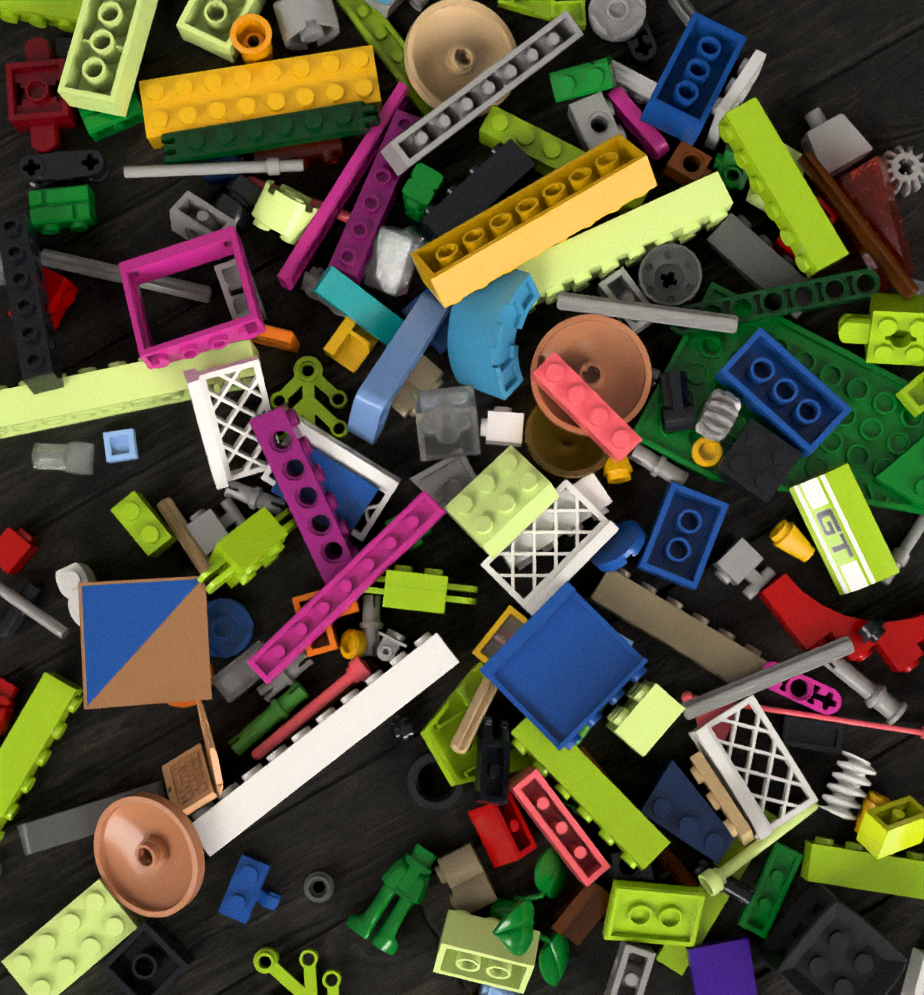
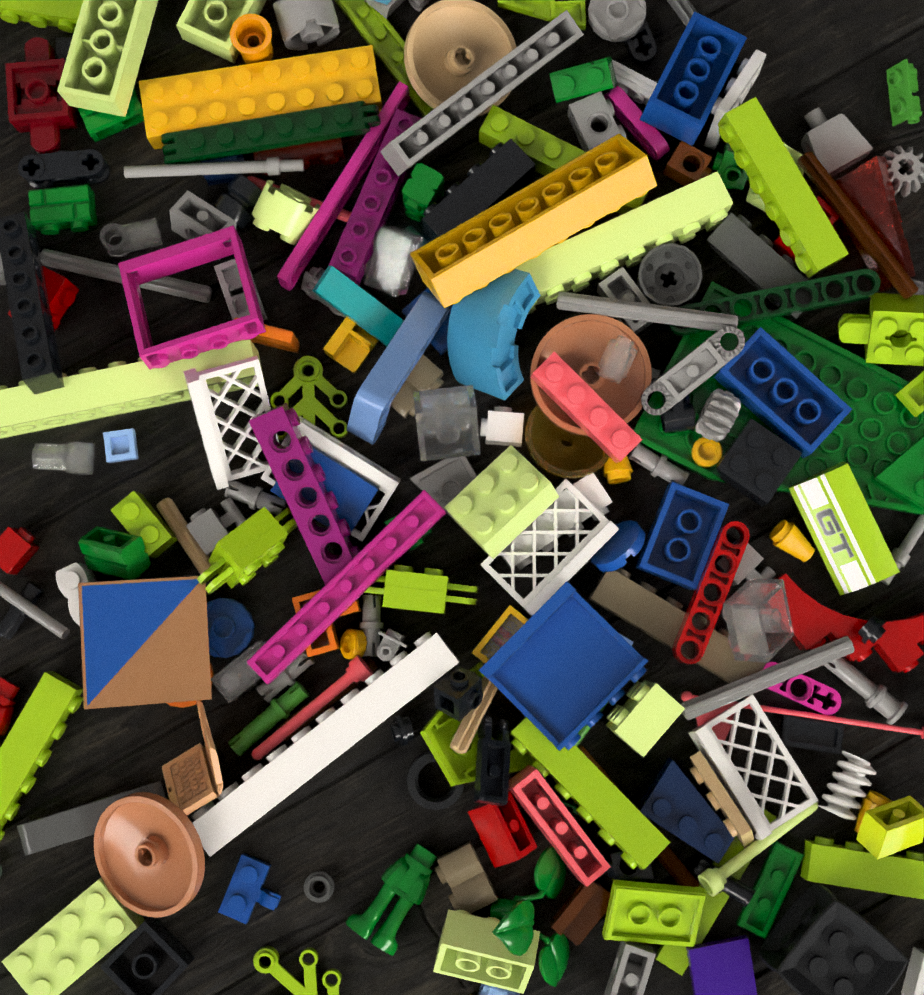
(114, 553): none -> green brick
(134, 236): none -> clear piece
(458, 692): none -> black brick
(617, 359): none -> clear brick
(693, 370): none -> light grey plate
(722, 582): none -> red beam
(758, 620): none -> clear brick
(901, 84): none -> bright green hinge

